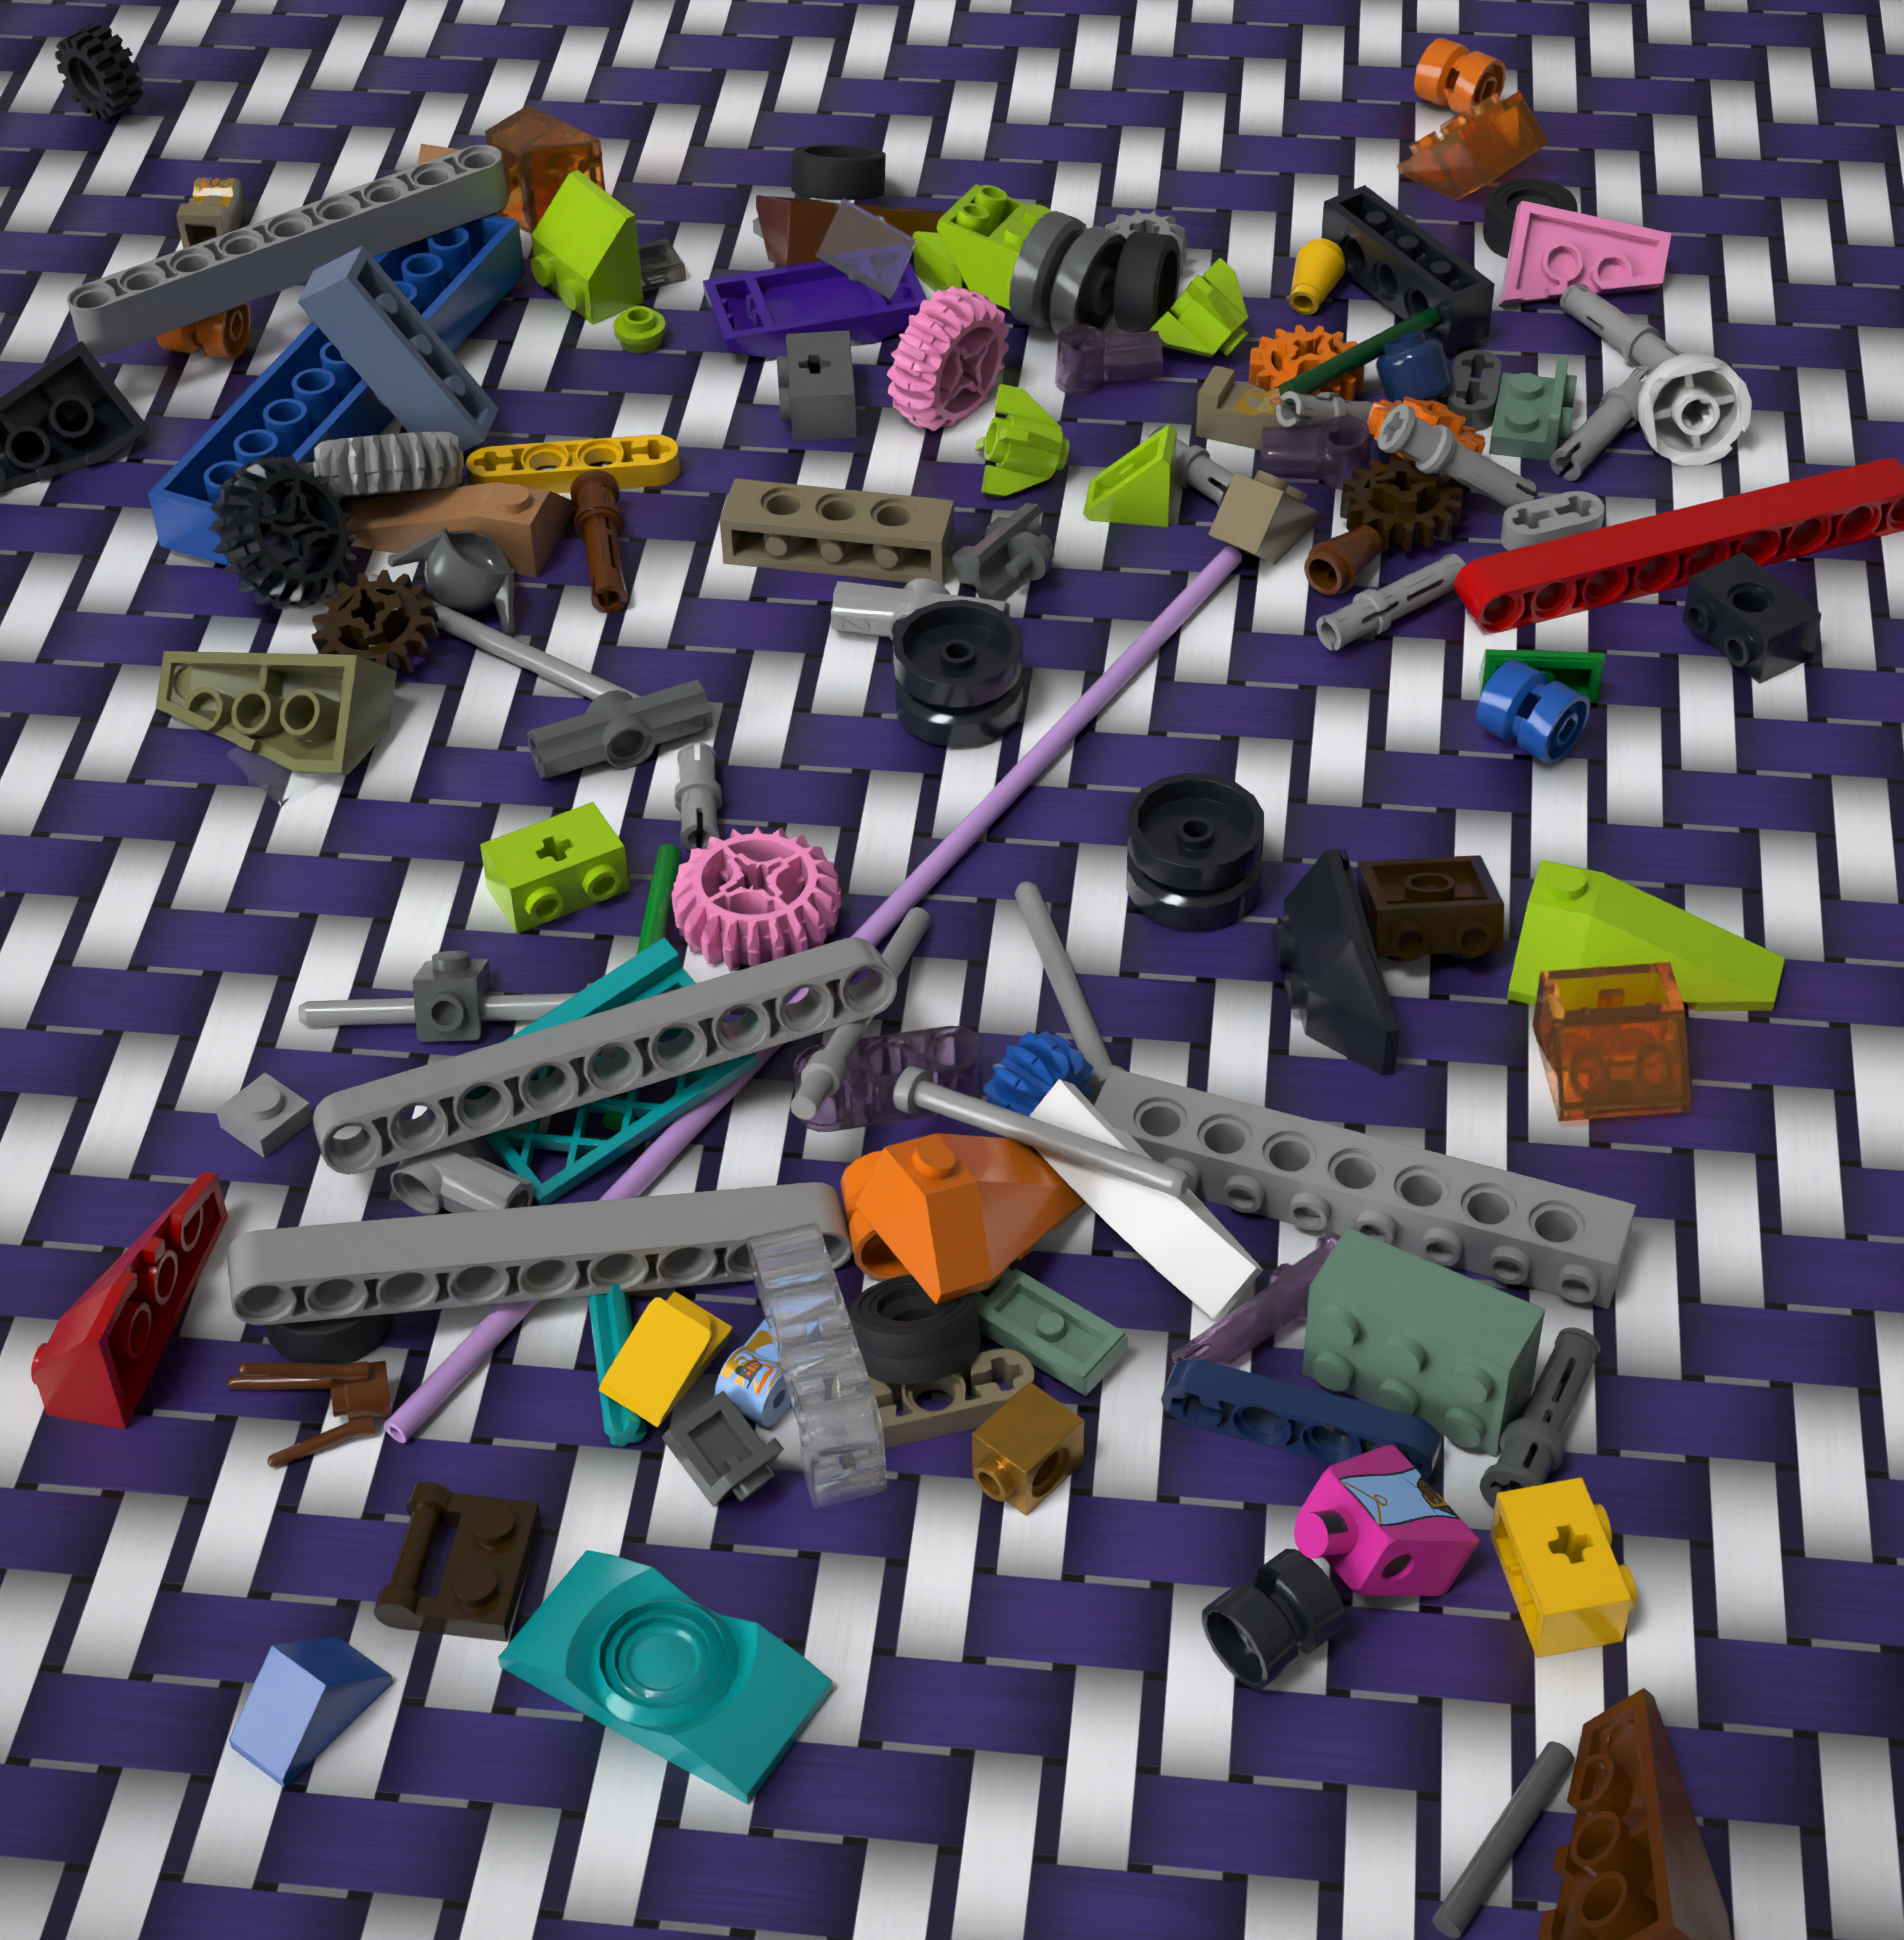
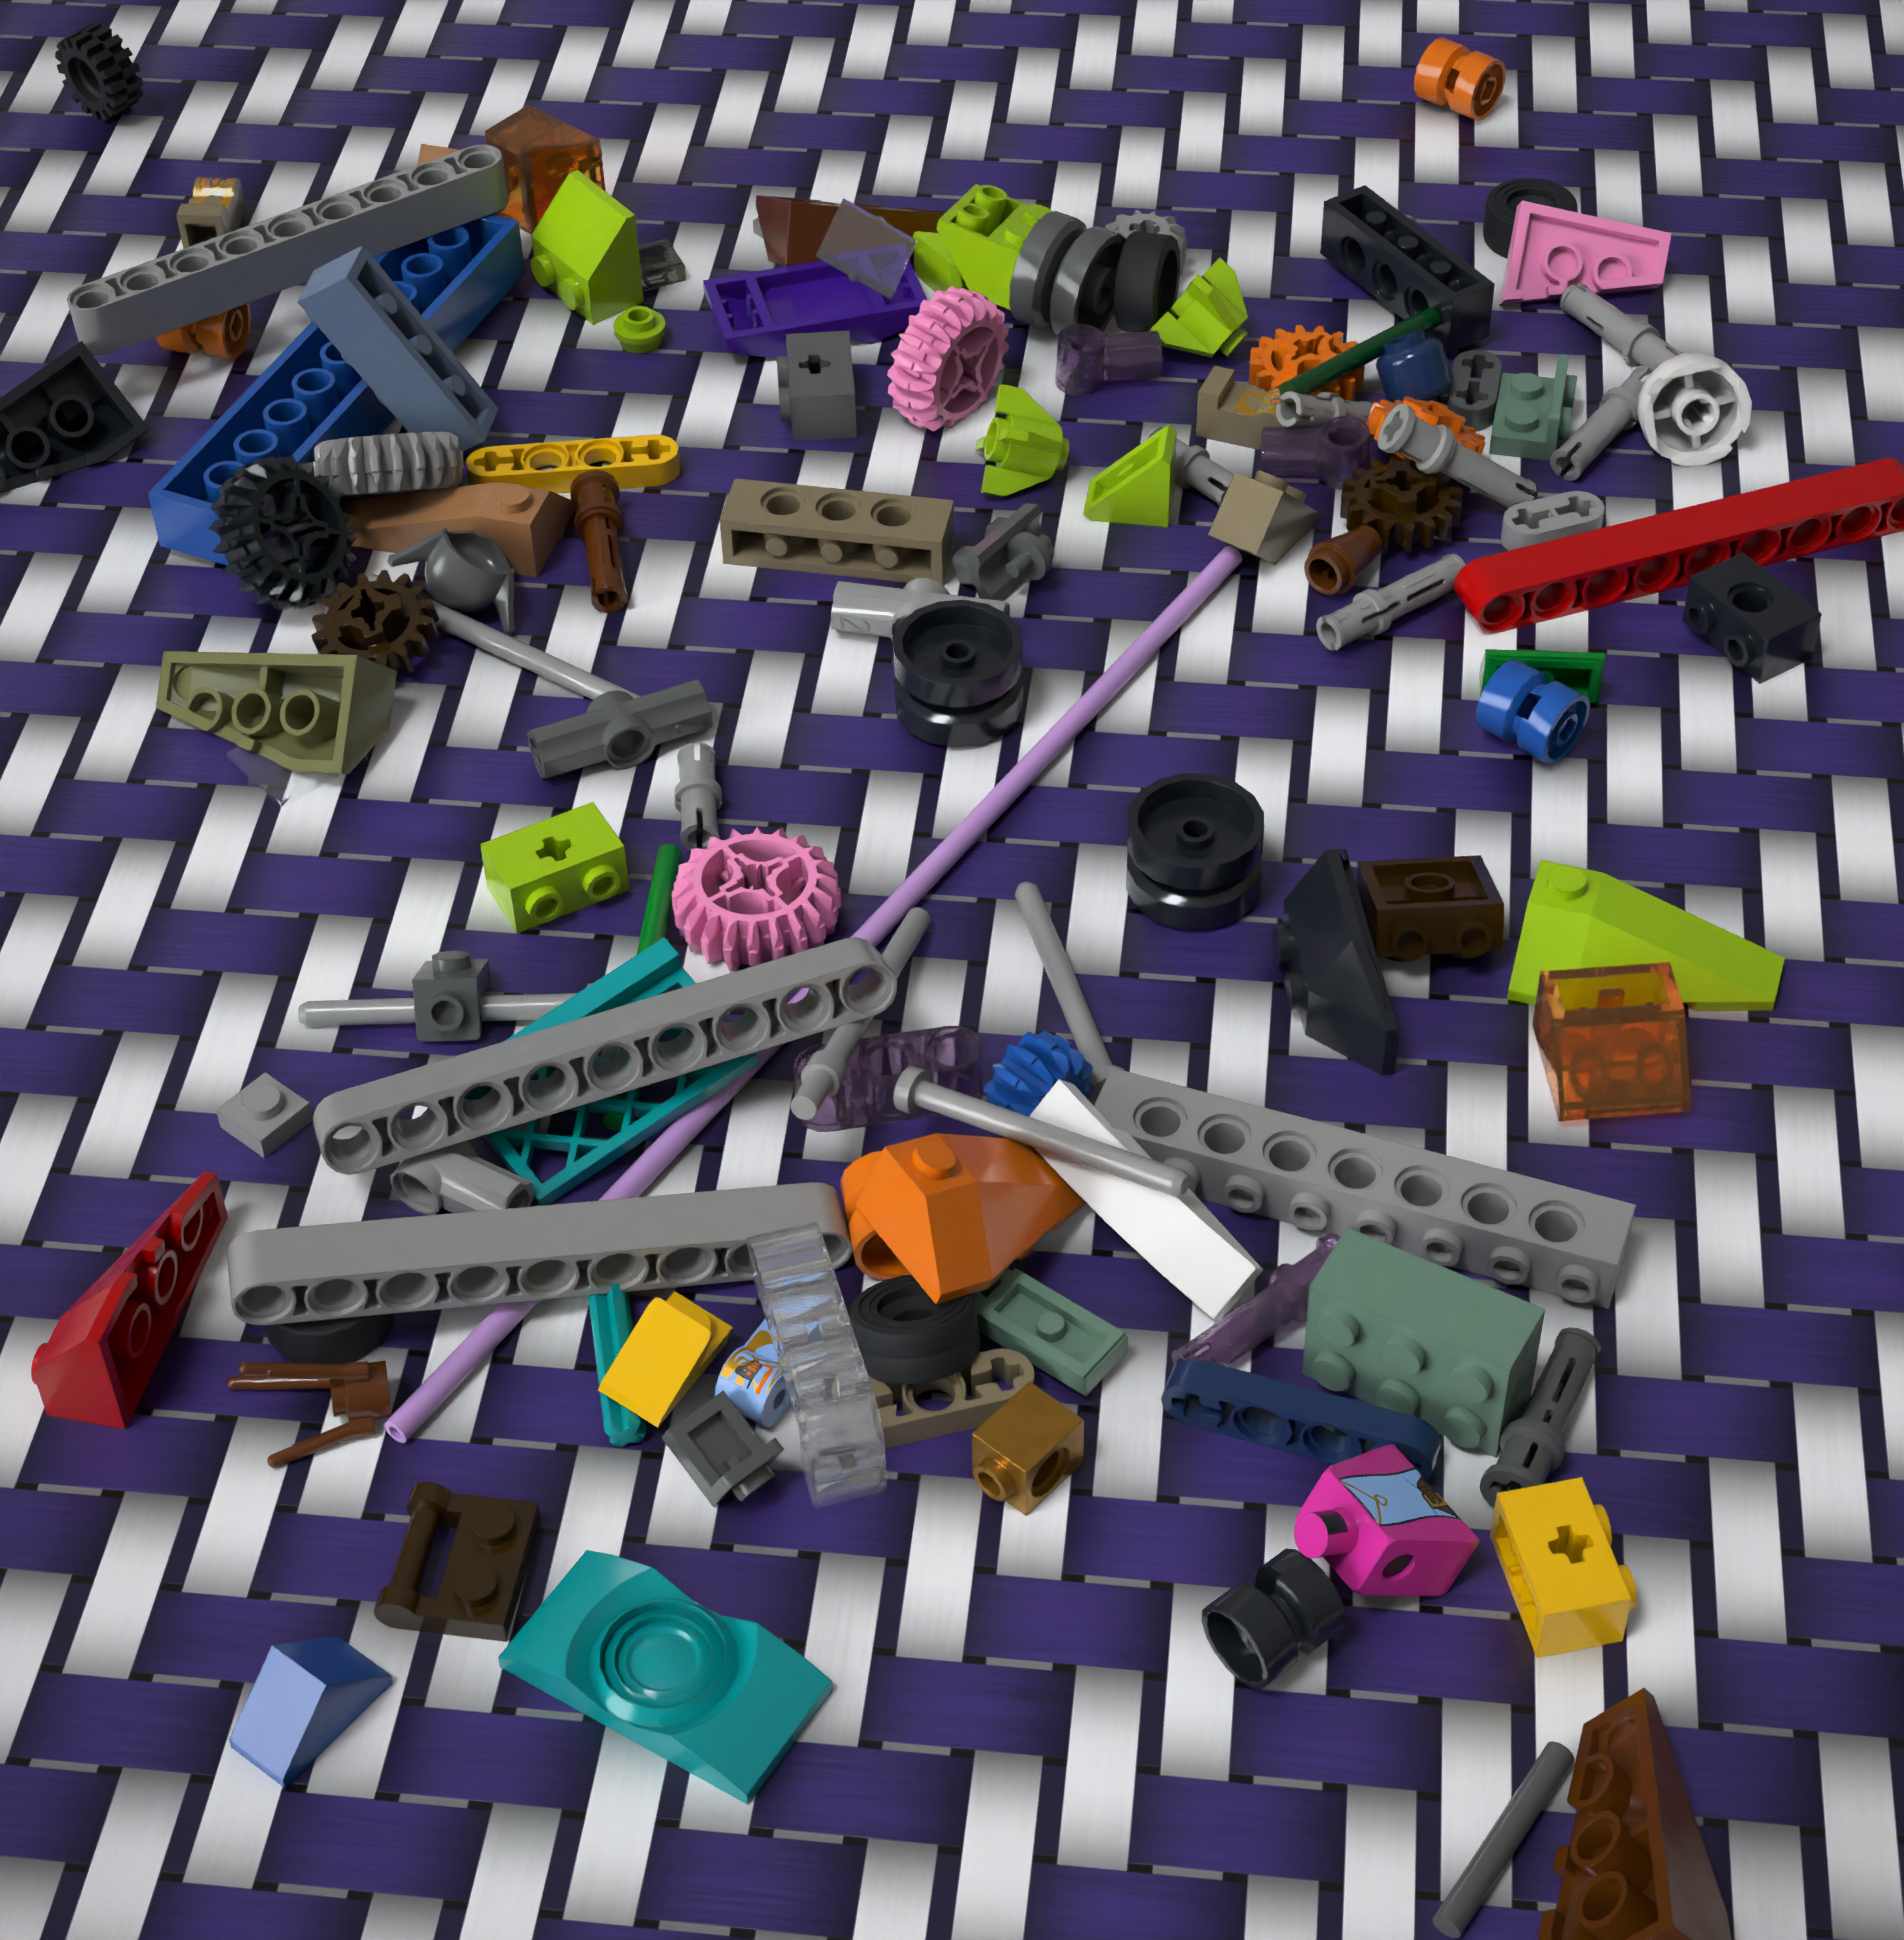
(838, 172): black tyre -> none
(1315, 274): yellow cone -> none
(1475, 148): clear orange slope -> none

